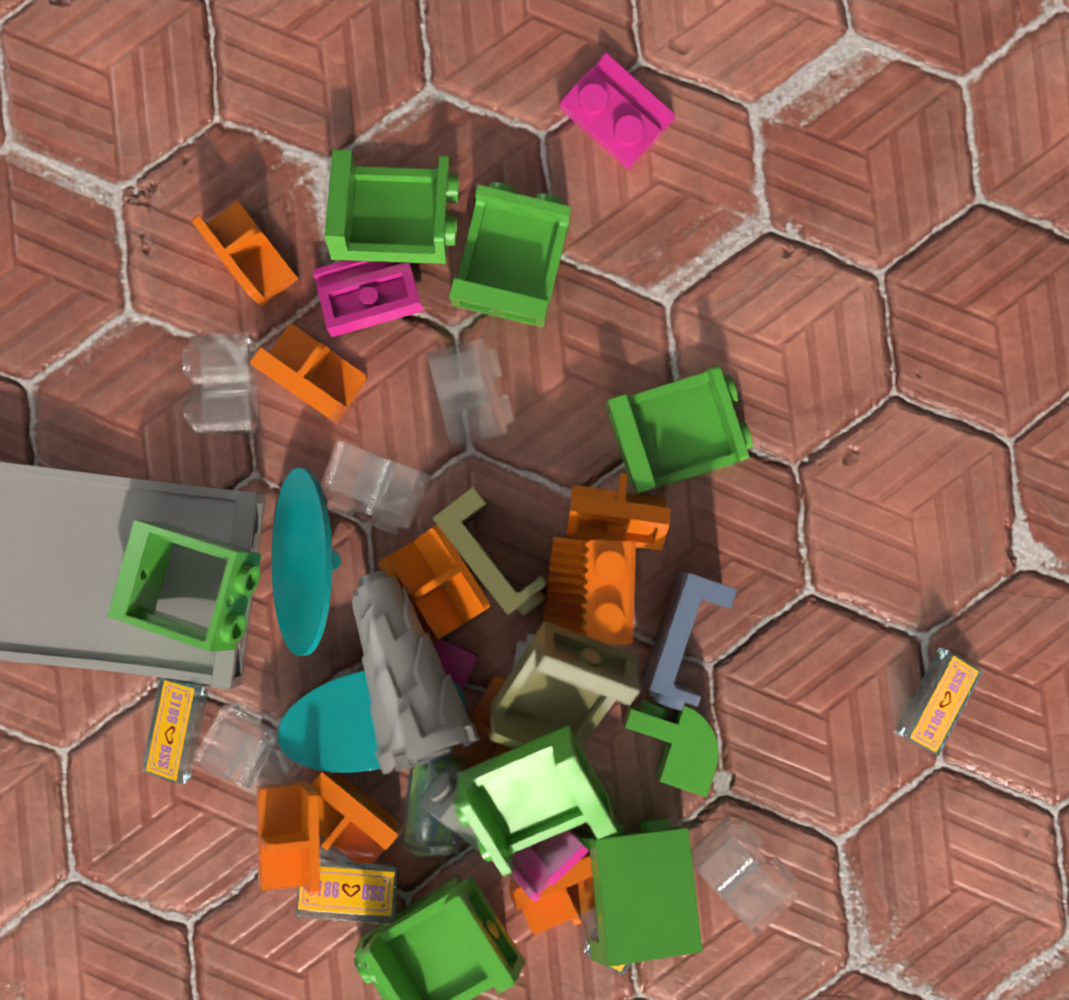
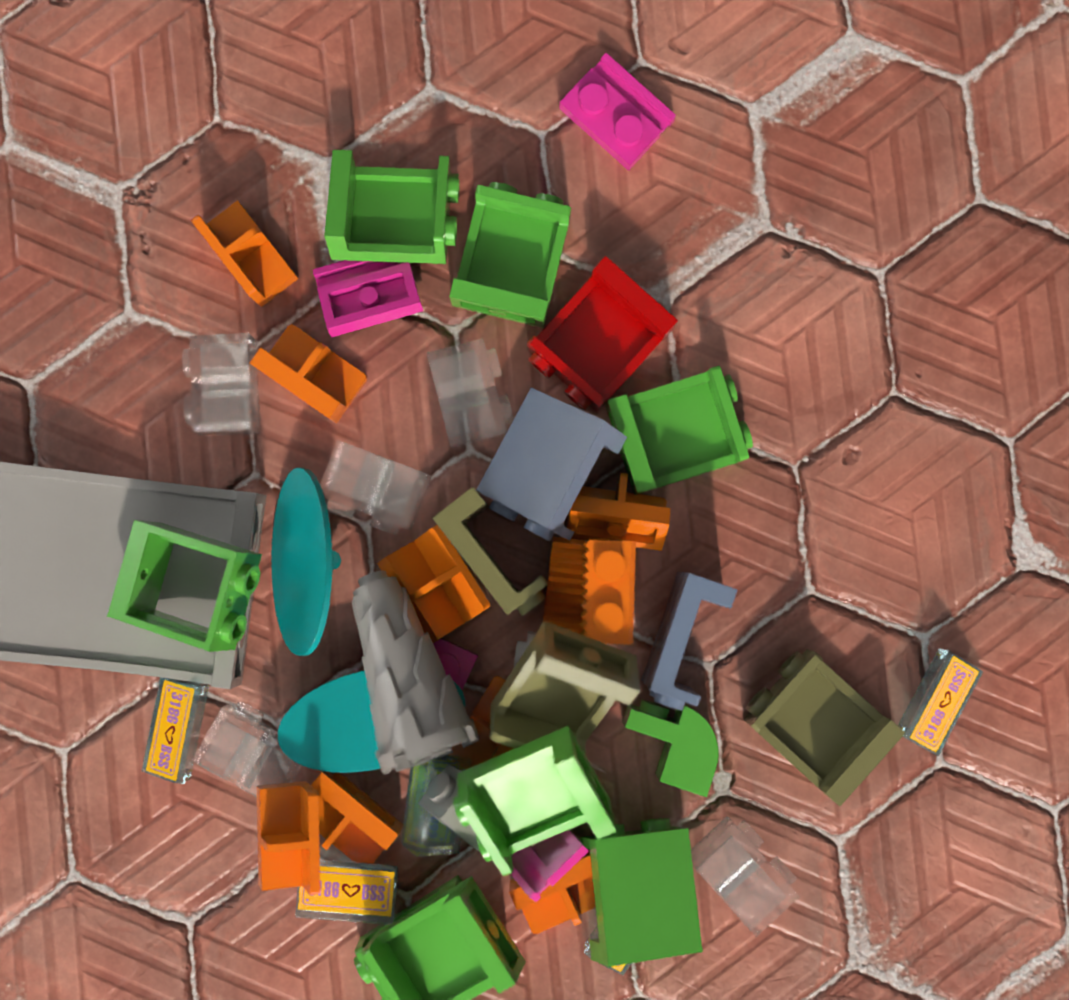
(546, 462): none -> sand blue panel
(600, 336): none -> red panel
(822, 725): none -> olive panel

